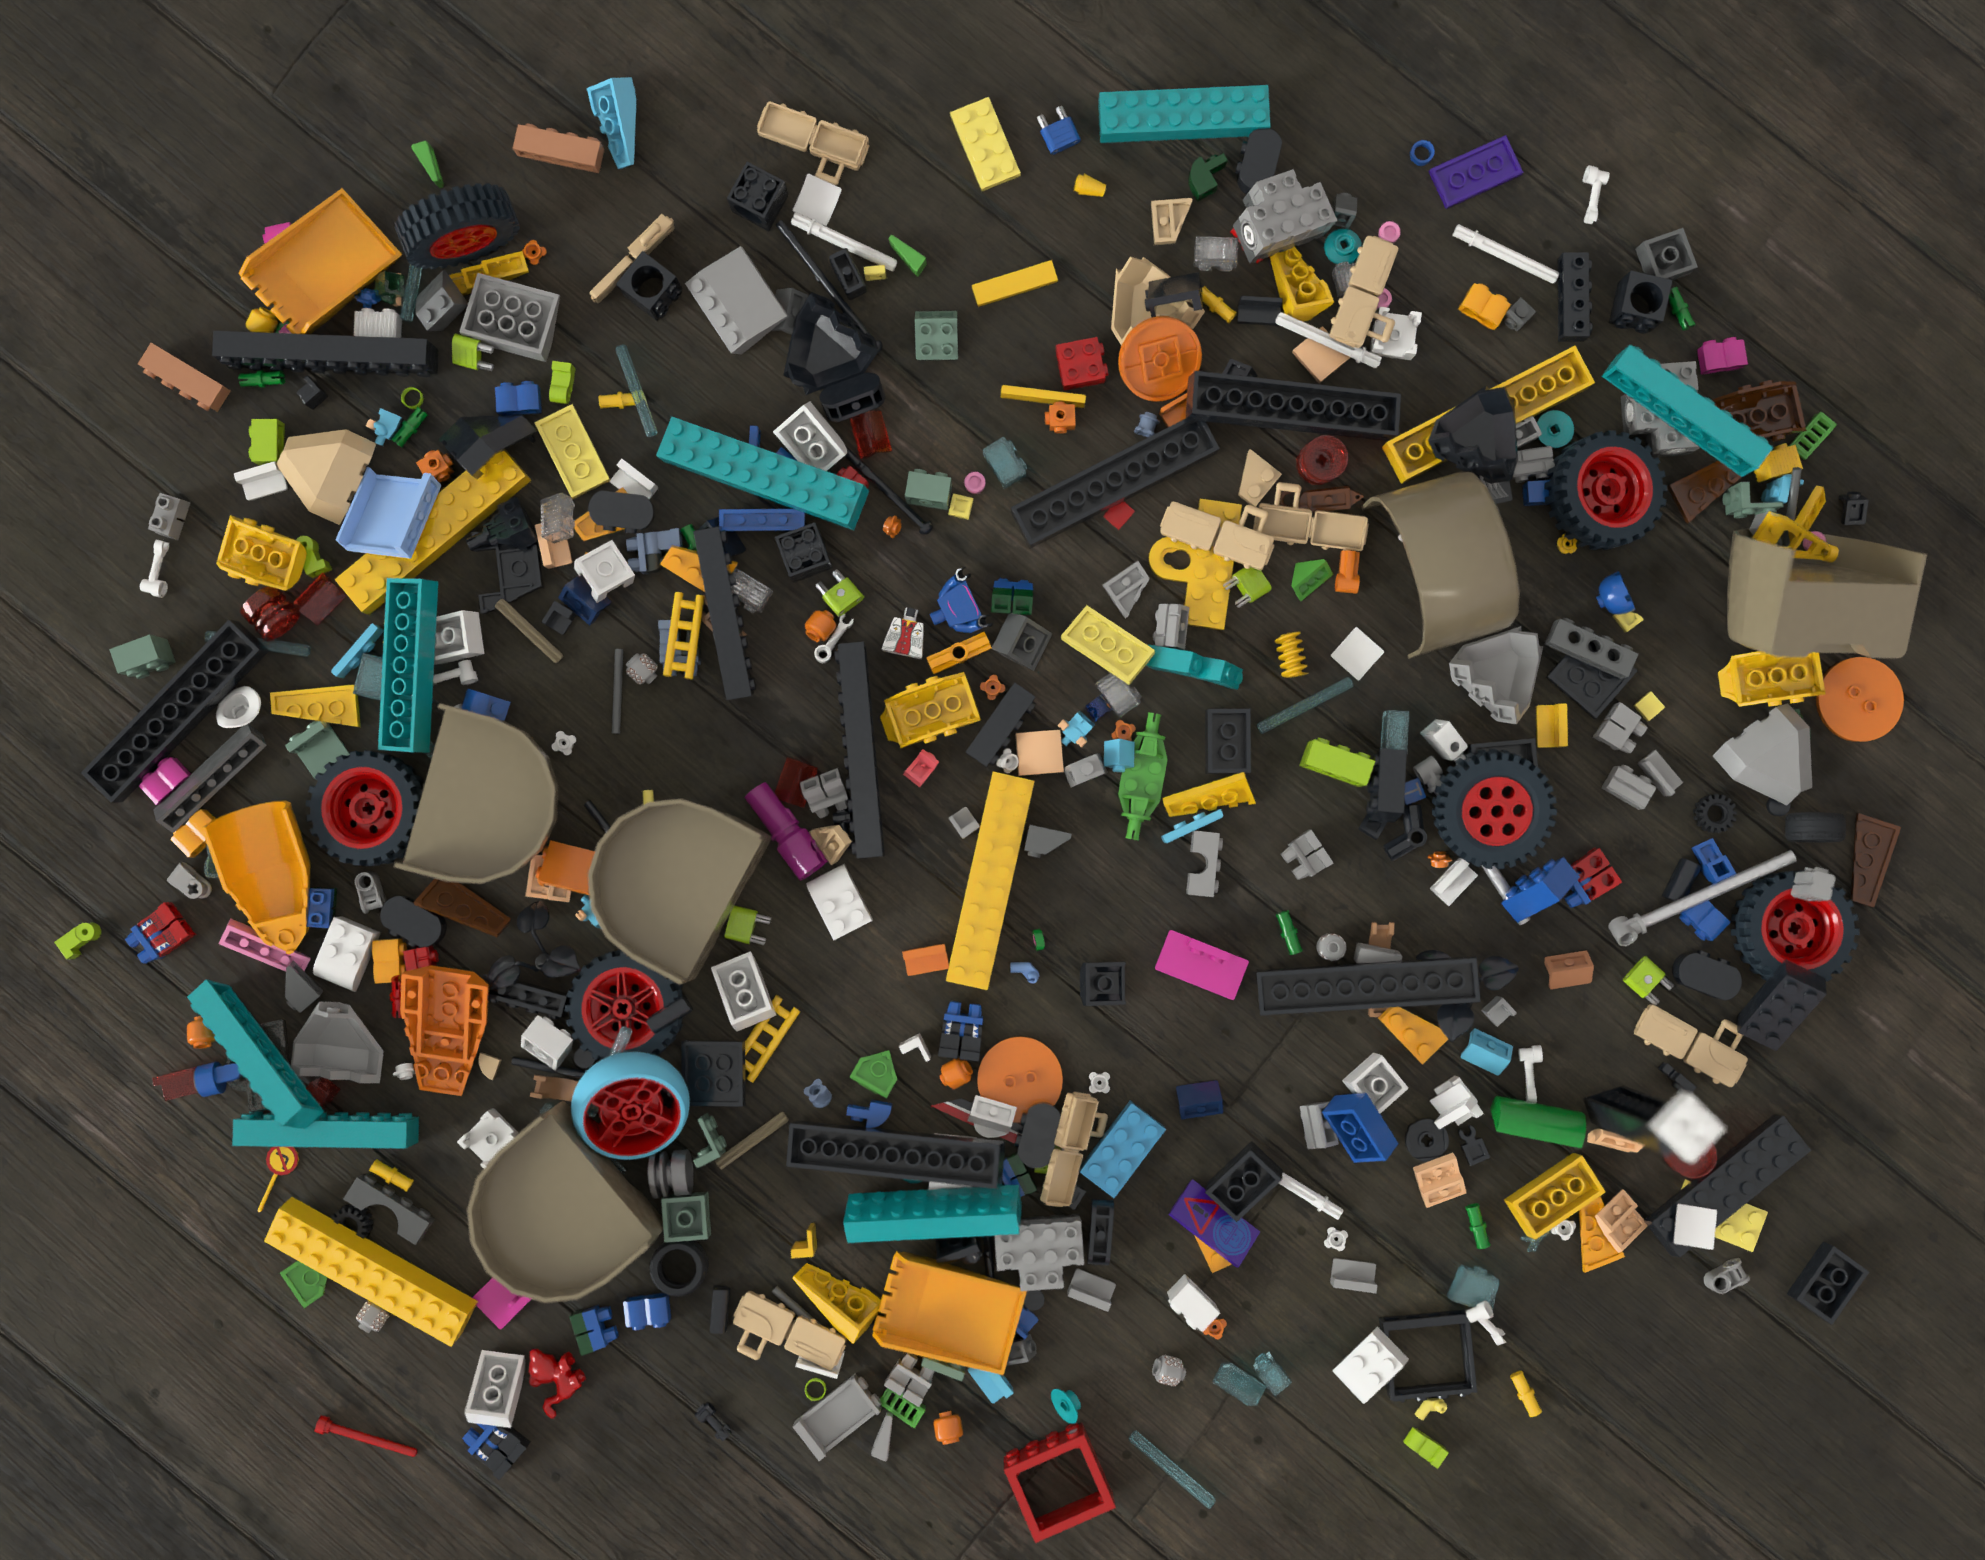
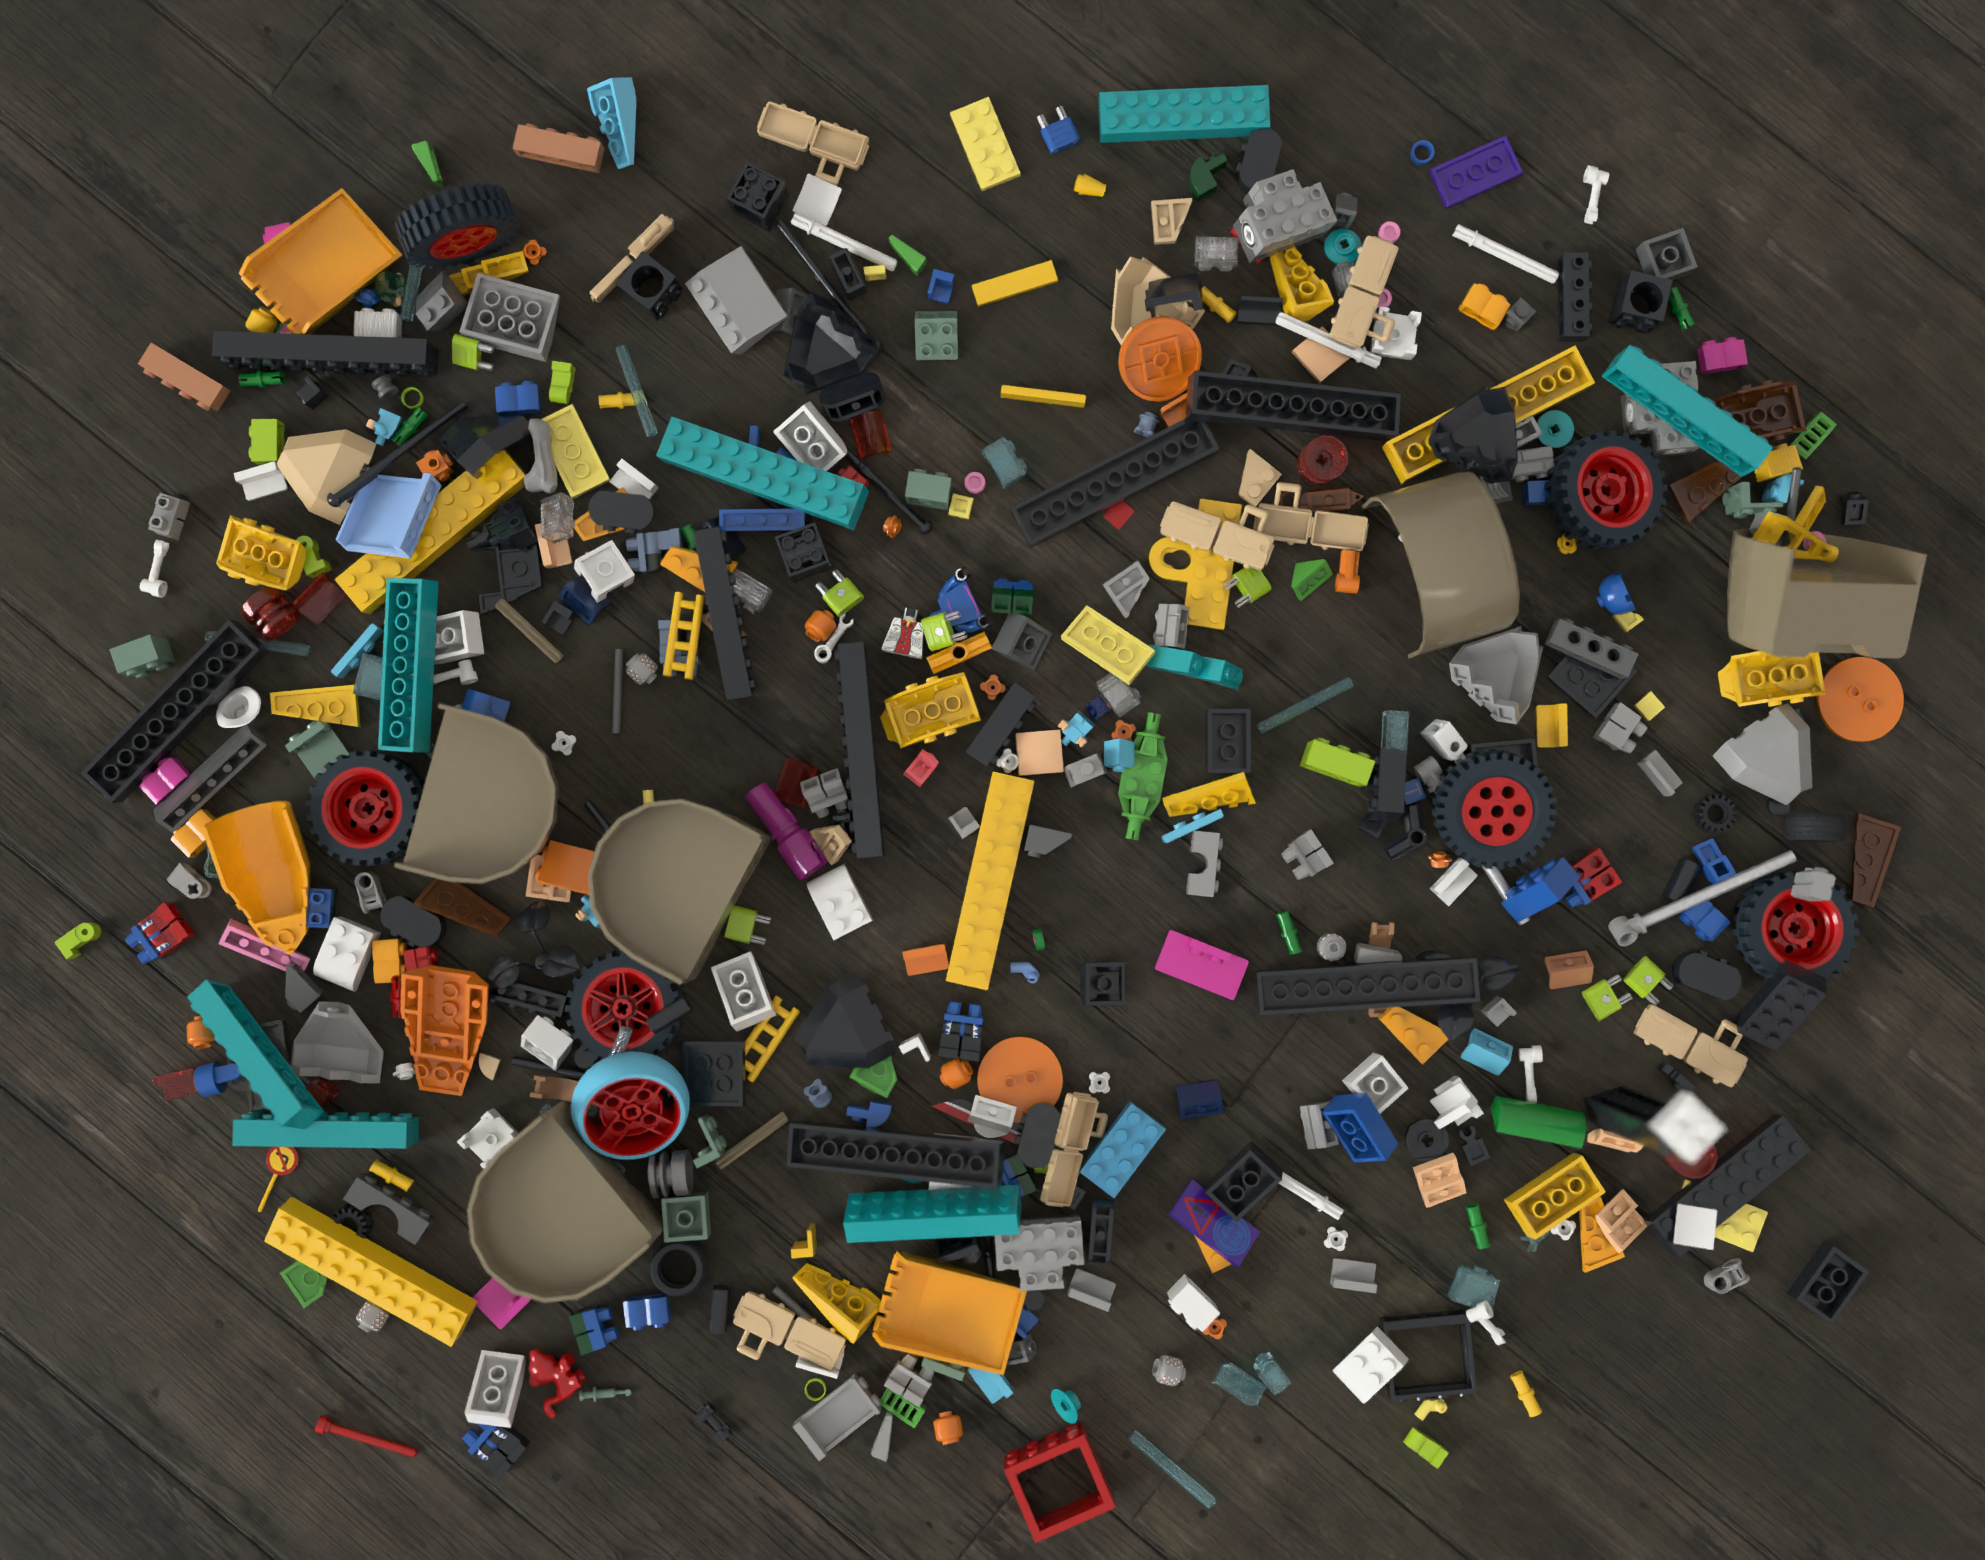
(371, 474): none -> black bar
(385, 387): none -> dark grey wheel
(543, 473): none -> light grey hair
(603, 1393): none -> sand green piece
(845, 1028): none -> black panel
(939, 630): none -> lime piece
(941, 286): none -> blue panel
(1067, 422): orange brick -> none
(1081, 363): red brick -> none
(1291, 655): yellow piece -> none
(1357, 653): white sticker -> none
(1602, 998): none -> lime piece
(1629, 787): light grey brick -> none

